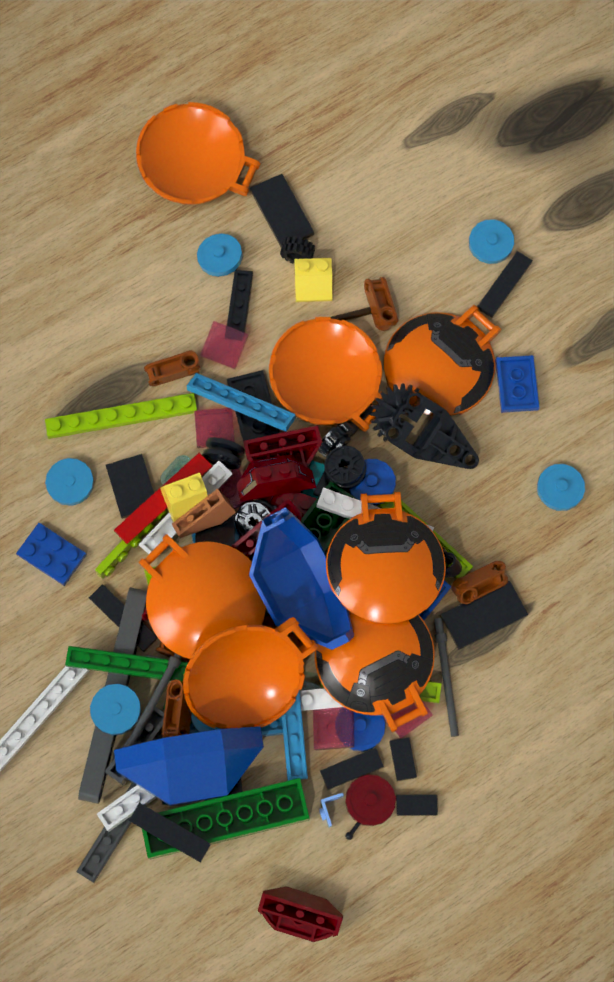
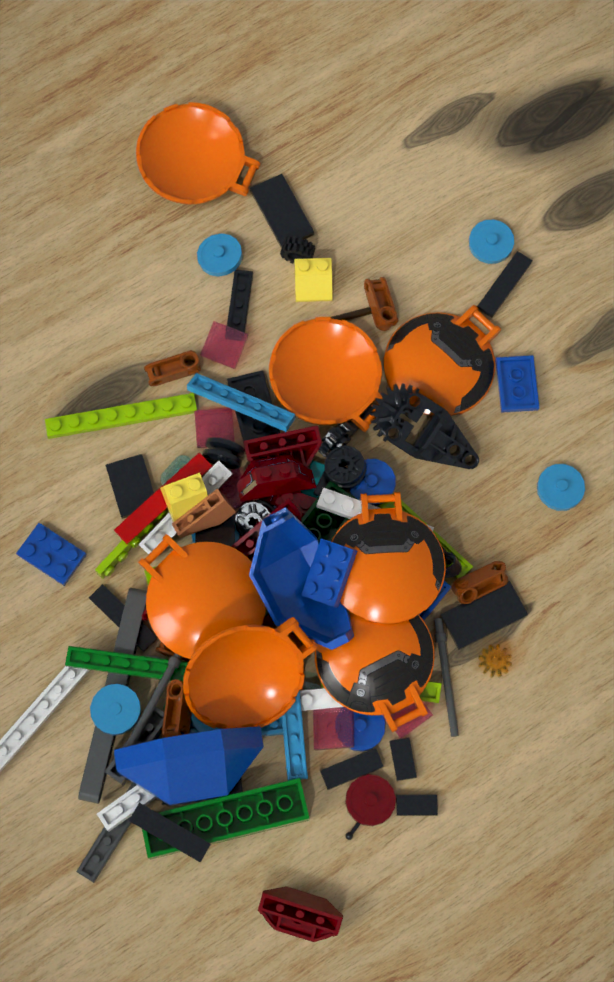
(69, 481): dark azure wheel -> none
(323, 811): light blue bracket -> none
(329, 573): none -> blue plate
(488, 655): none -> clear yellow gear

